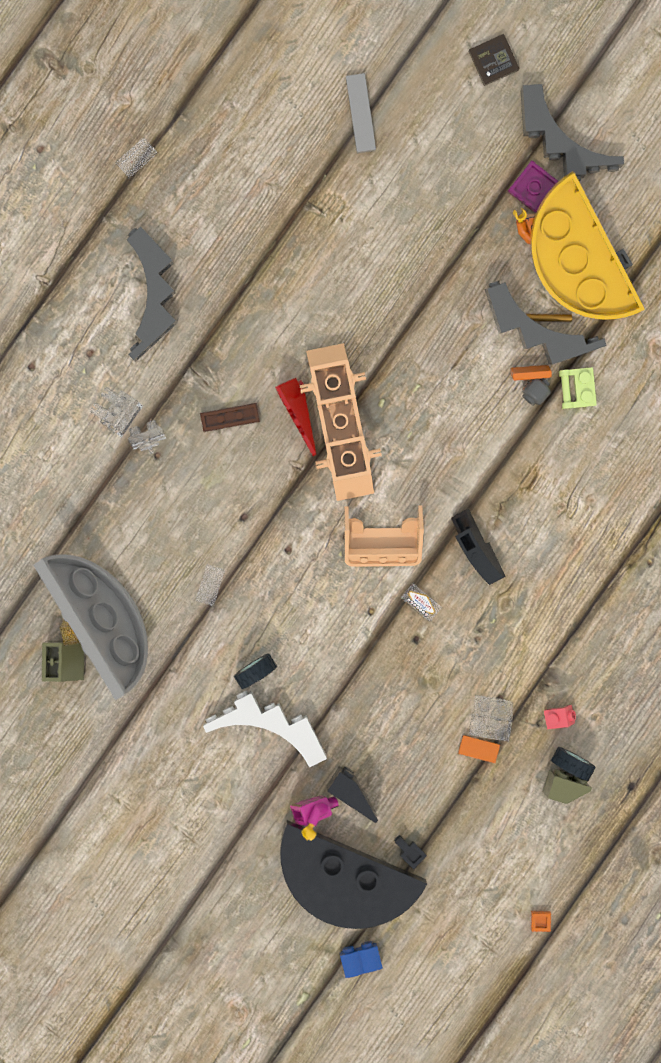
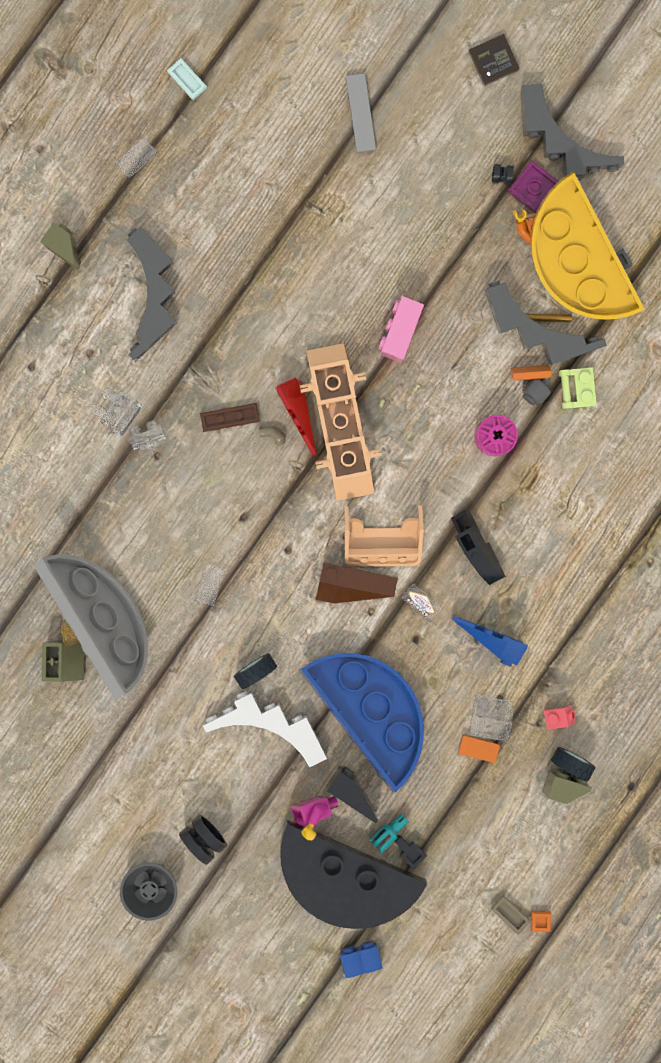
(60, 242): none -> olive slope
(148, 902): none -> dark grey piece
(187, 79): none -> light aqua tile
(203, 839): none -> black wheel
(274, 432): none -> dark tan arm
(347, 584): none -> reddish brown wedge
(373, 709): none -> blue plate
(391, 831): none -> teal arm
(400, 329): none -> bright pink brick
(485, 438): none -> dark pink wheel
(502, 646): none -> blue wedge
(507, 174): none -> black wheel
(510, 914): none -> dark tan tile

